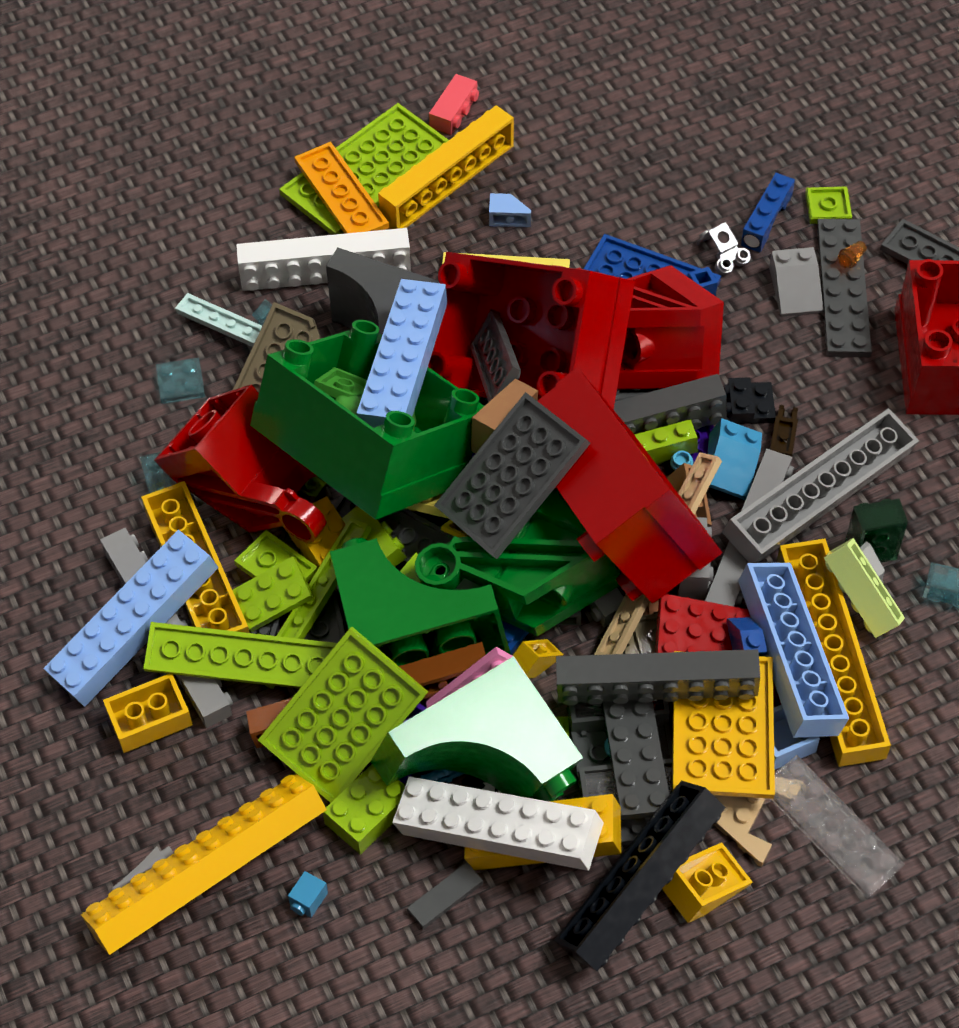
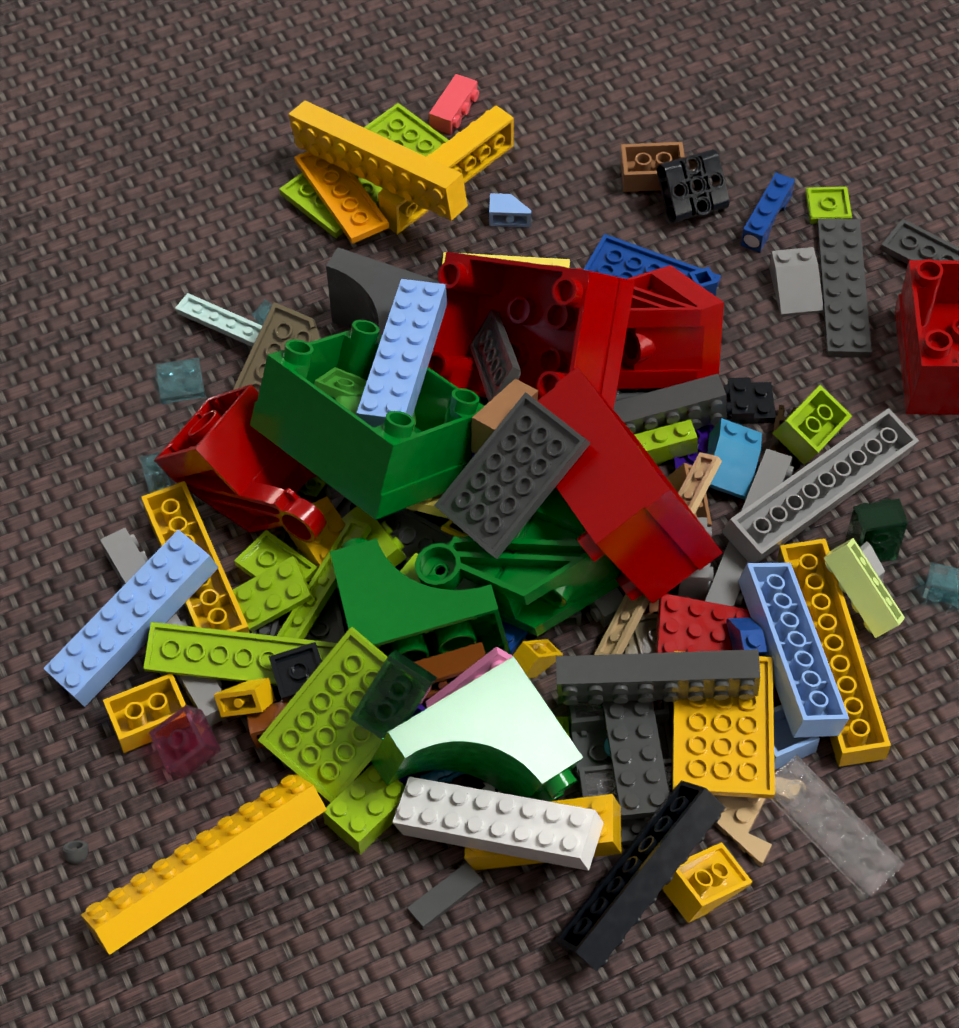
(75, 856): none -> dark grey piece
(145, 865): light grey piece -> none
(184, 741): none -> clear pink brick
(245, 698): none -> yellow slope
(294, 668): none -> black plate
(305, 259): white brick -> none
(307, 894): dark azure brick -> none
(379, 160): none -> yellow brick
(393, 695): none -> clear green brick
(640, 164): none -> medium nougat brick
(679, 458): medium azure plate -> none
(708, 196): none -> black connector
(728, 251): piece -> none
(812, 424): none -> lime brick
(851, 255): clear orange cone -> none

